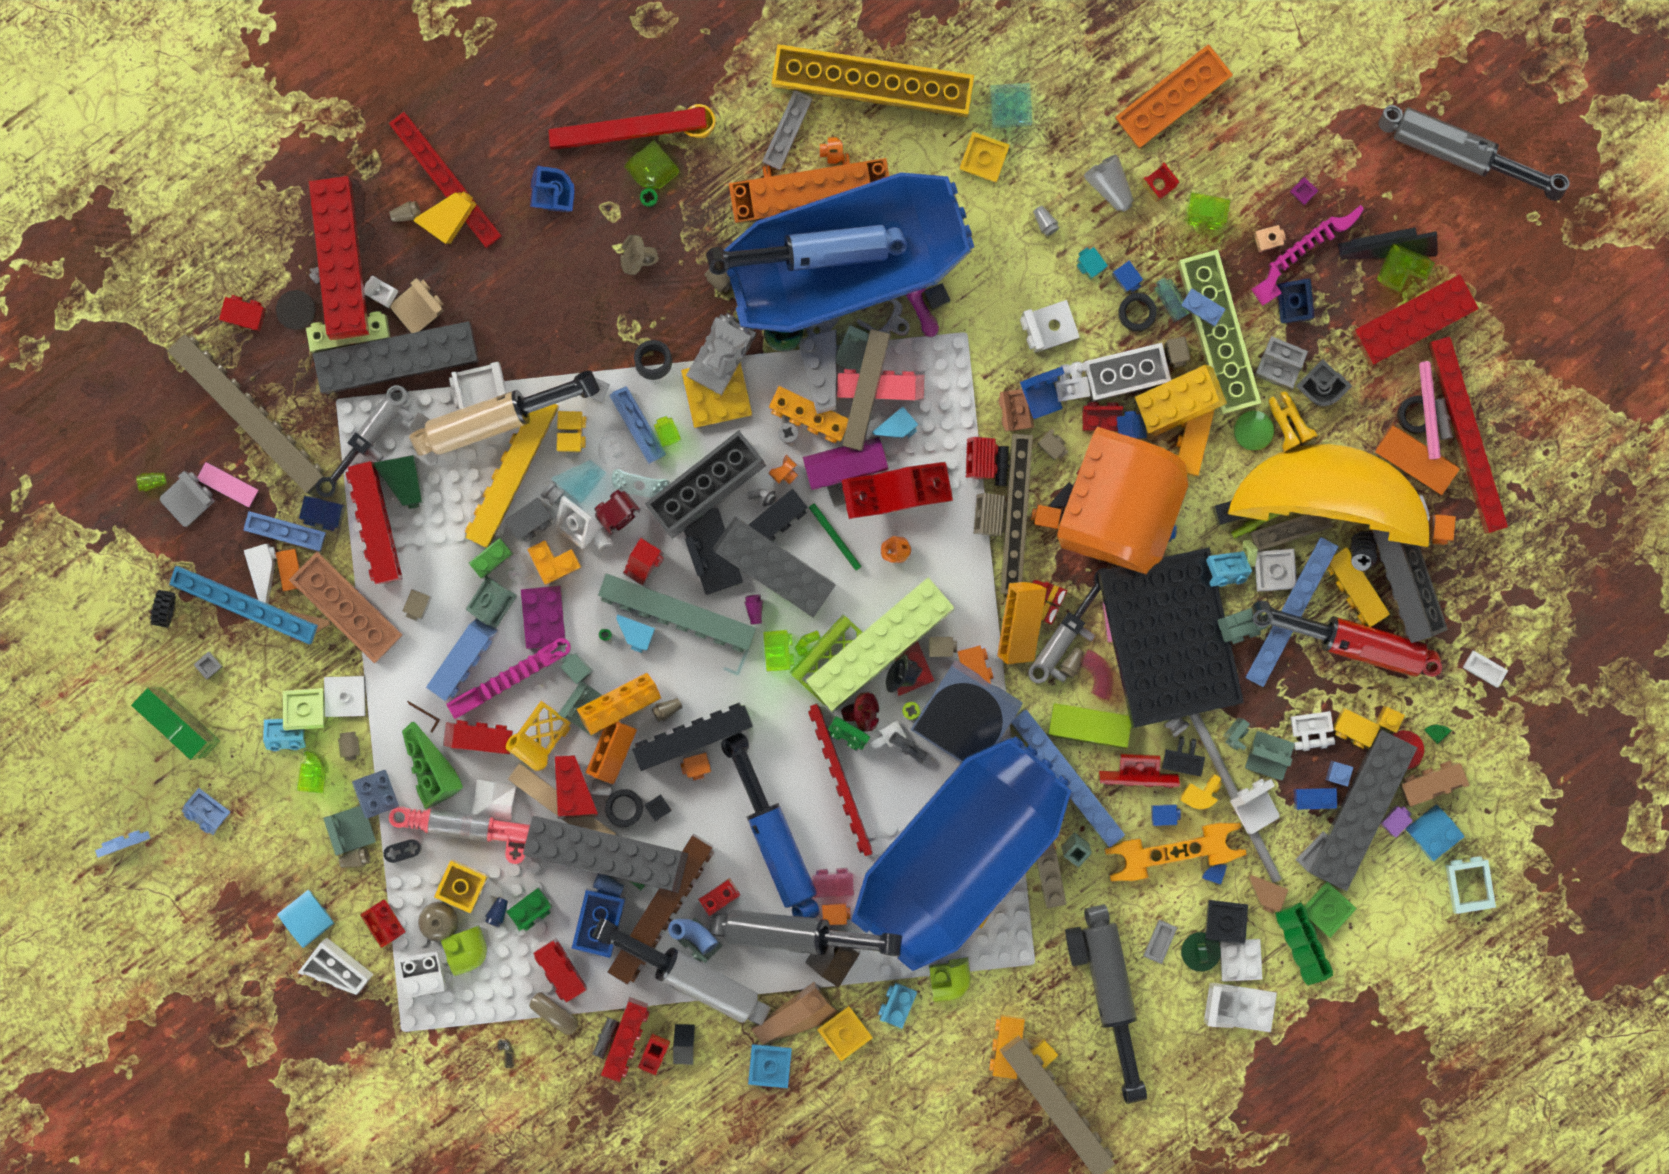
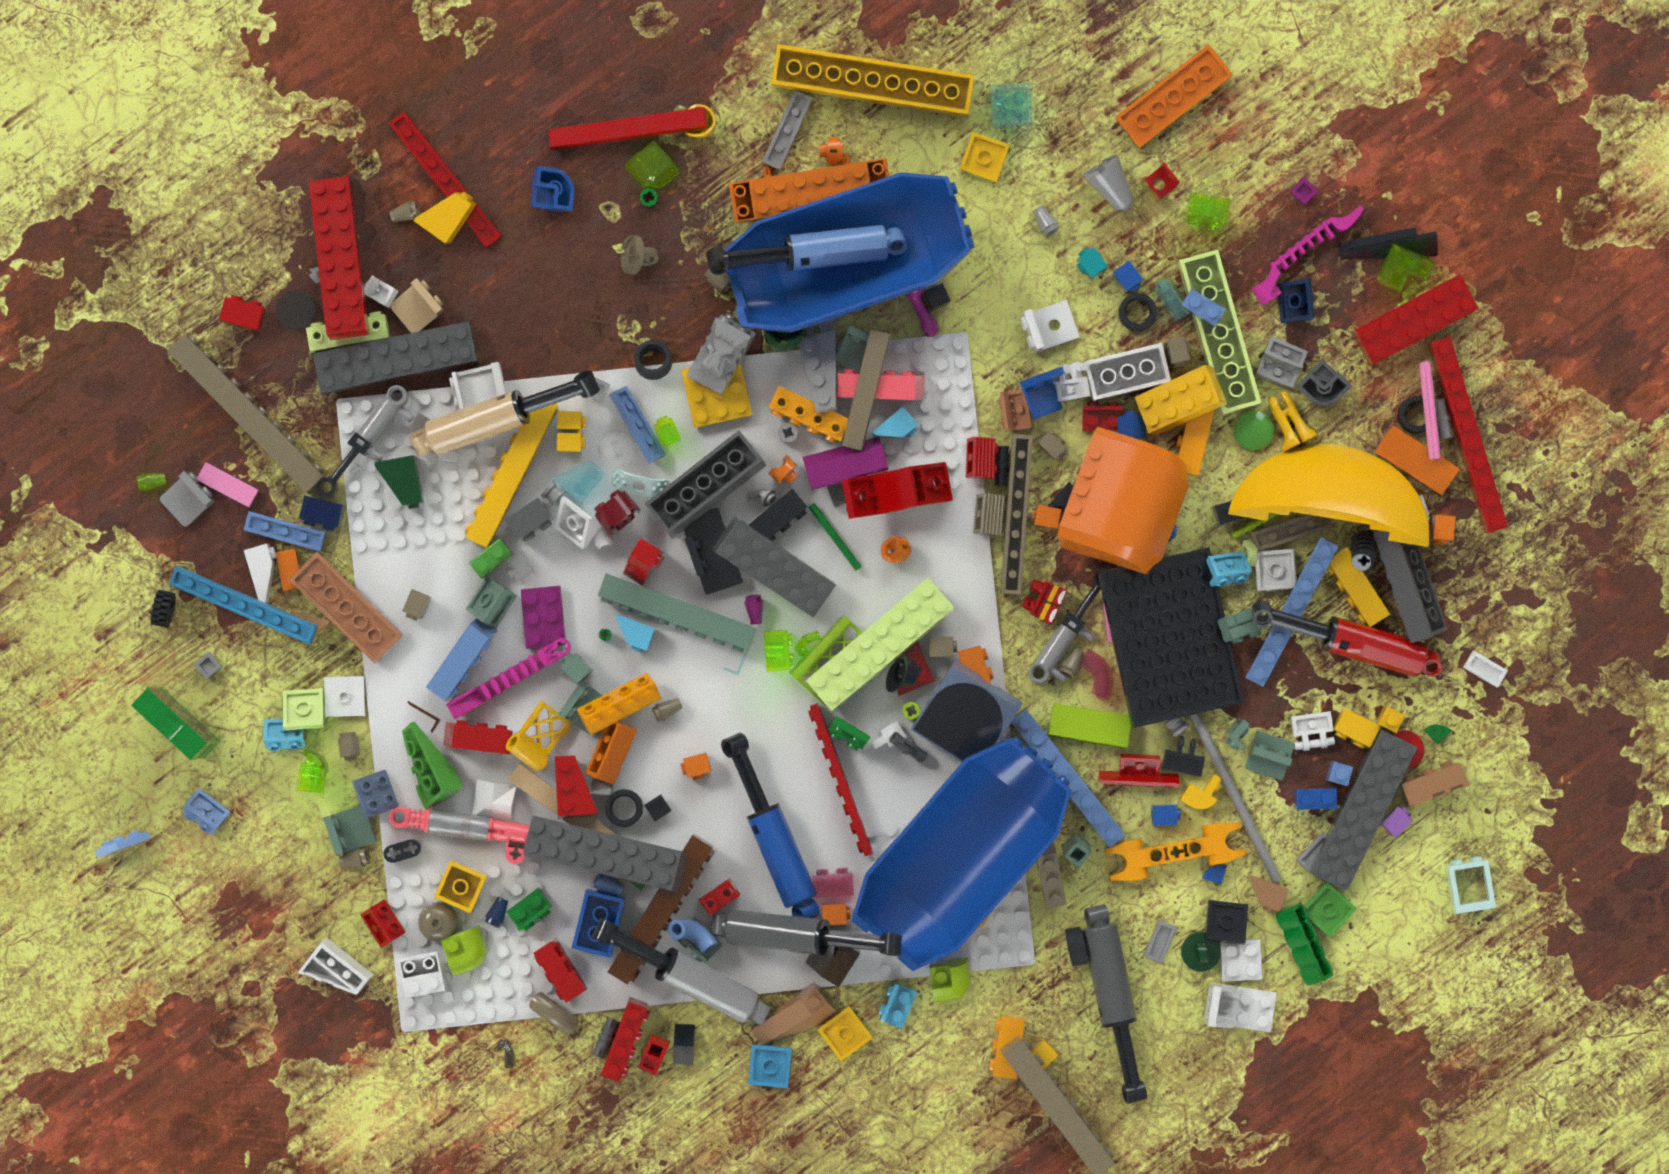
(305, 918): medium azure slope -> none
(375, 523): red brick -> none
(552, 567): light orange brick -> none
(693, 737): black brick -> none
(863, 712): dark red tile -> none
(893, 323): light grey piece -> none
(1021, 622): light orange brick -> none
(1255, 806): white bracket -> none
(1269, 238): light nougat brick -> none
(1434, 832): dark azure slope -> none
(1463, 148): dark grey piece -> none

